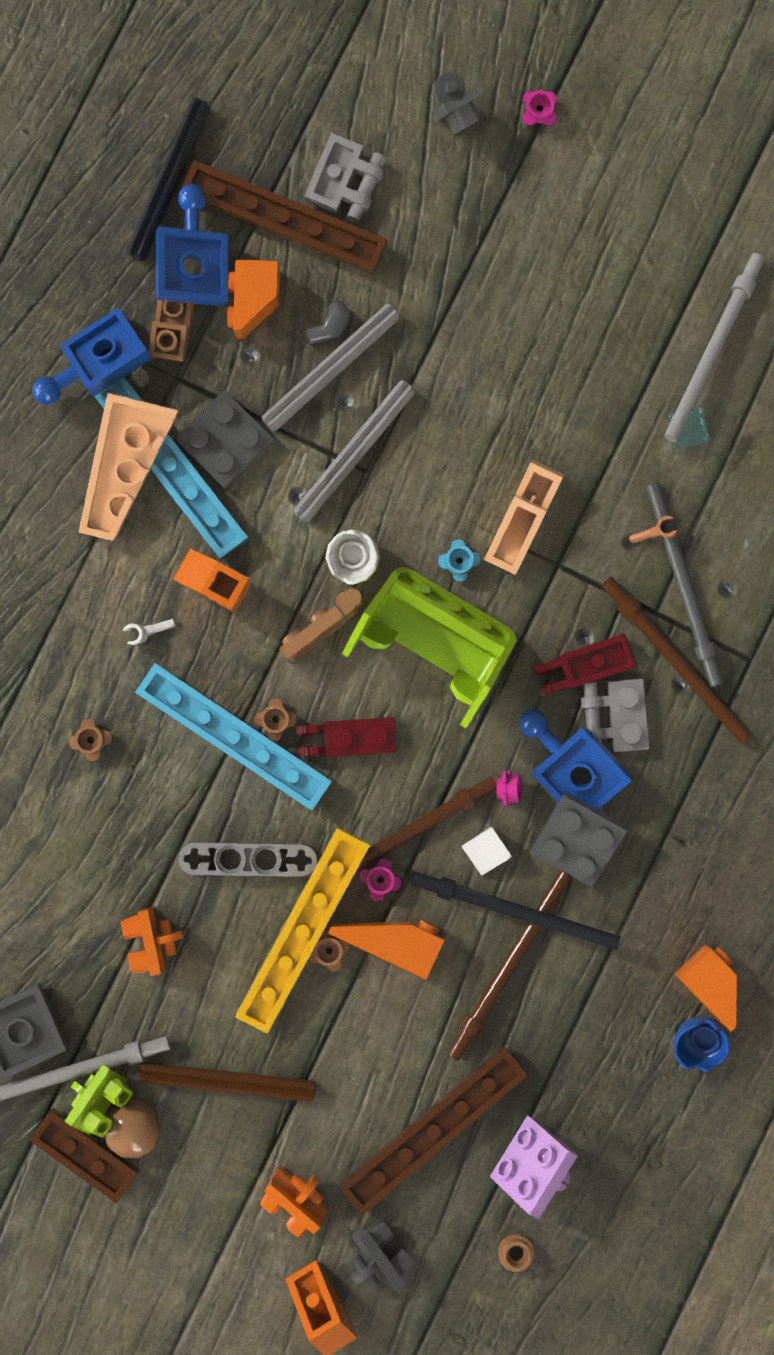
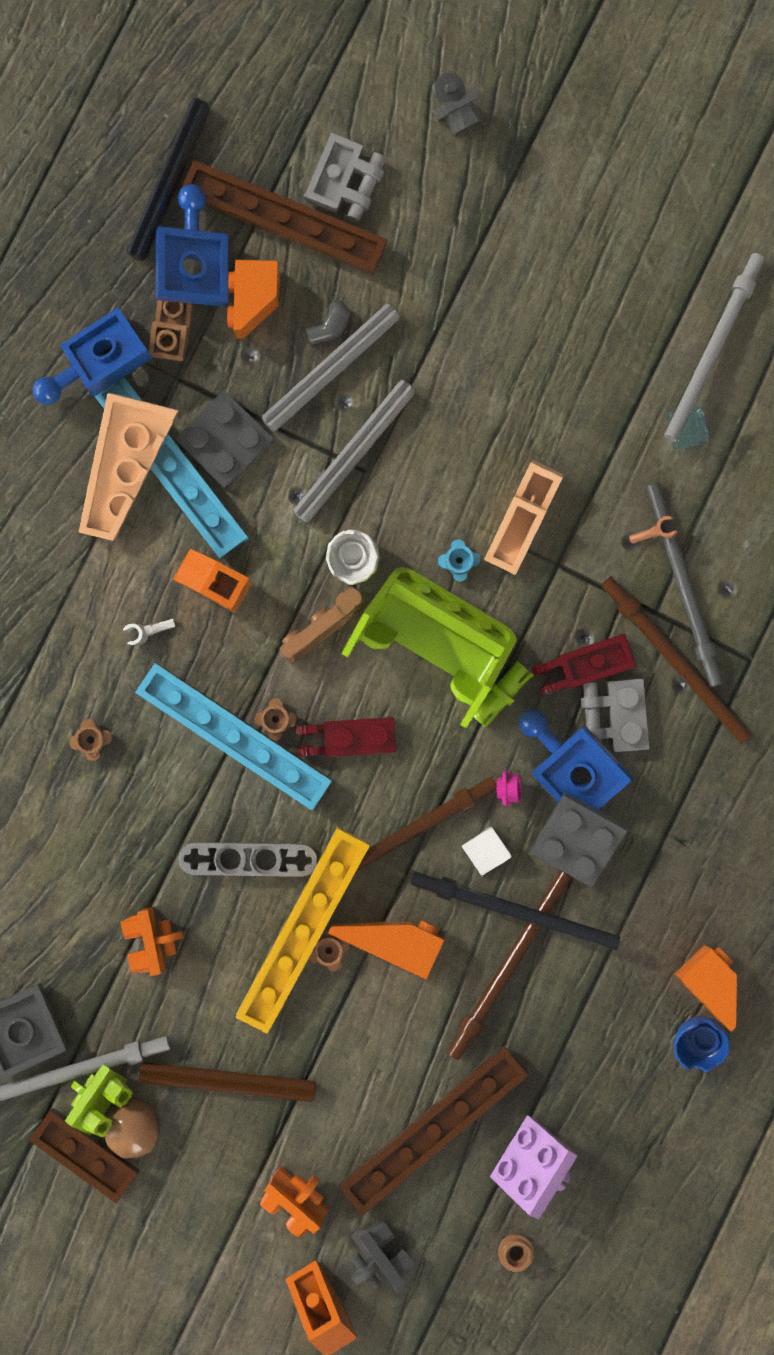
(378, 889): dark pink plate -> none
(502, 694): none -> lime pin
(539, 98): dark pink plate -> none

